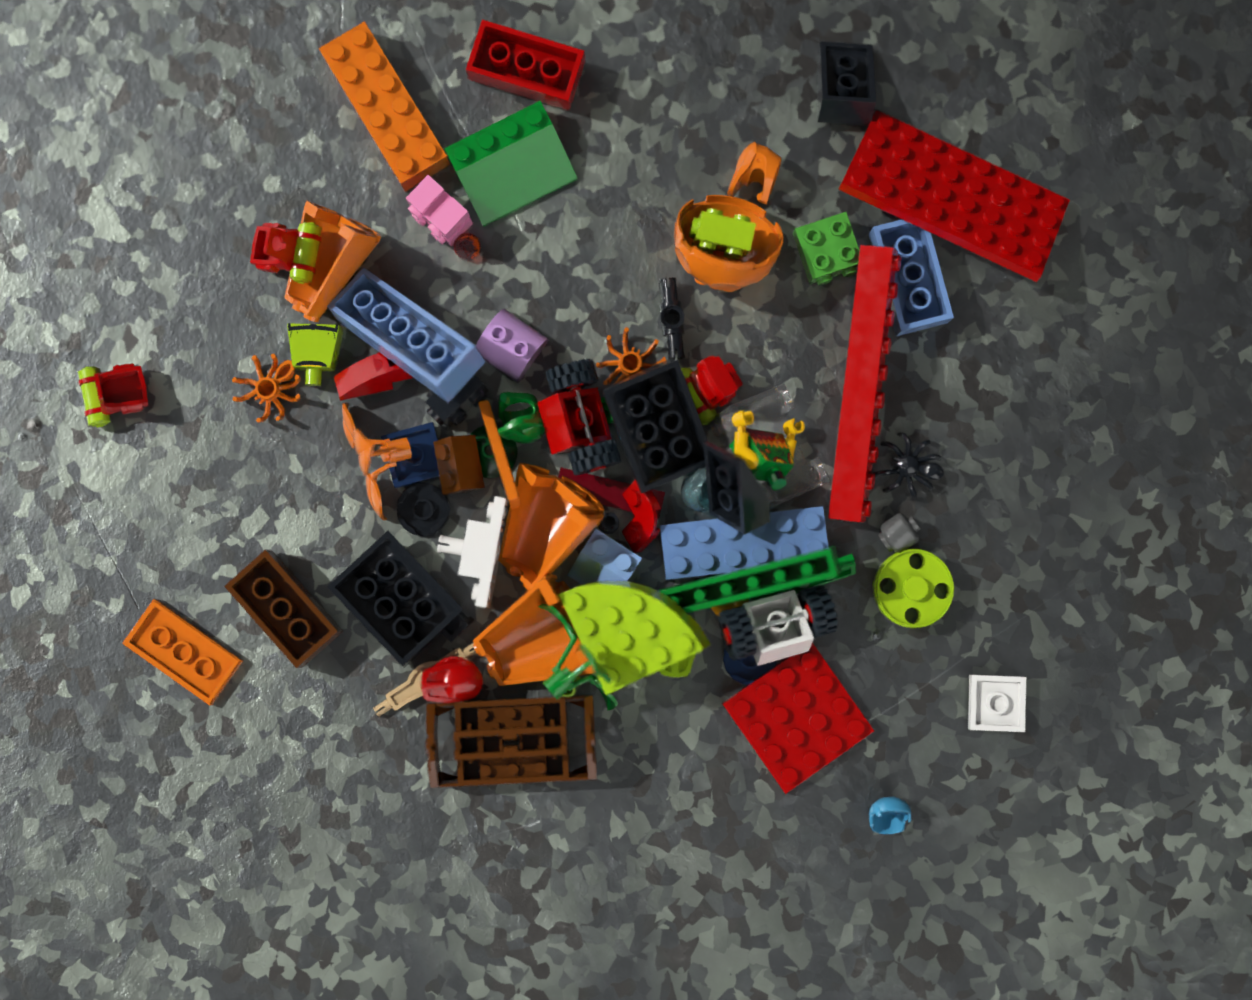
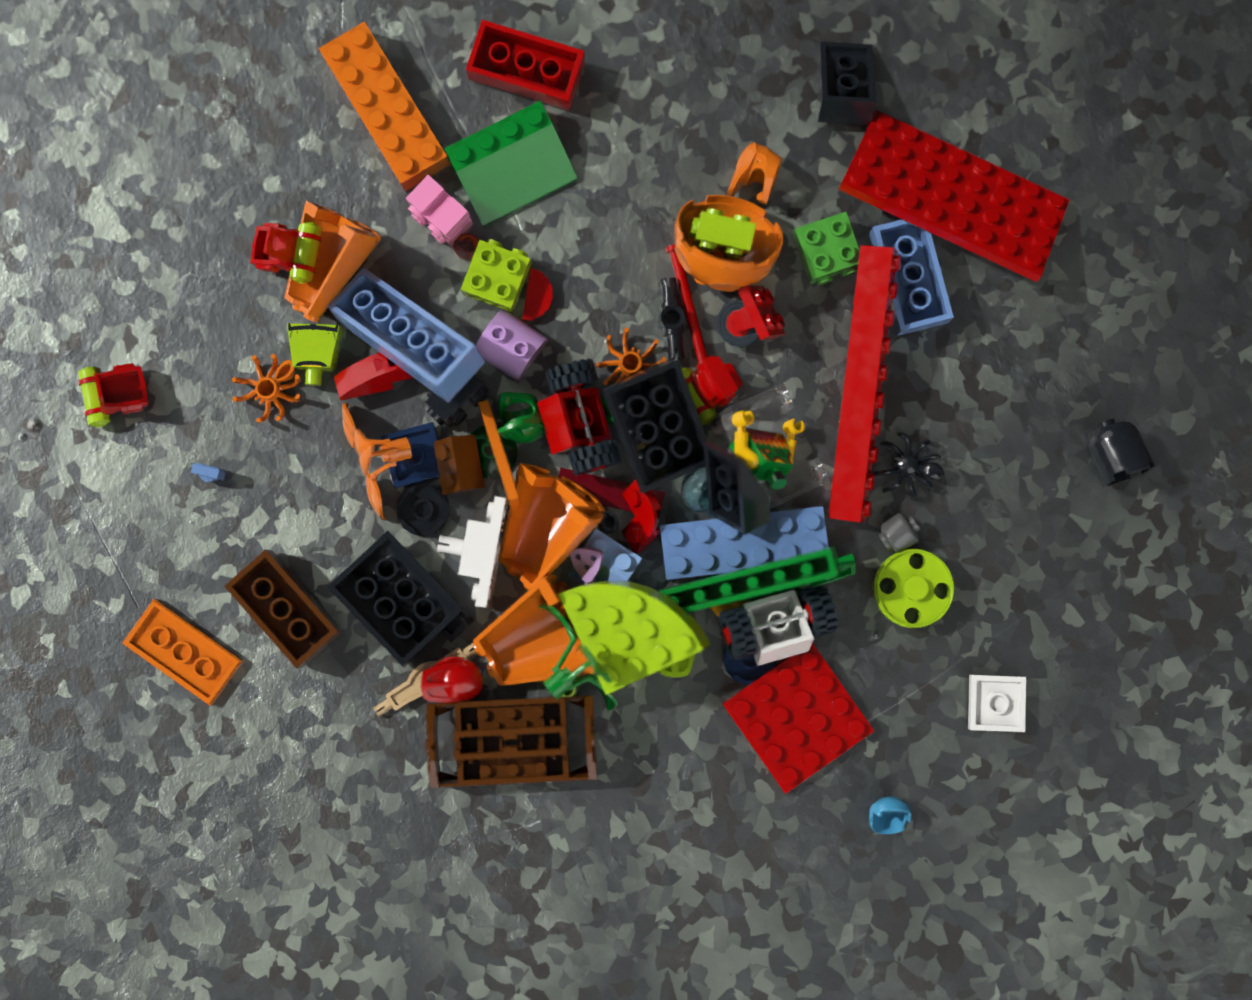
(208, 473): none -> medium blue tile
(496, 275): none -> lime brick
(538, 296): none -> red tile
(587, 574): none -> lavender piece
(688, 304): none -> red bar
(750, 318): none -> red plate
(1118, 451): none -> black cylinder

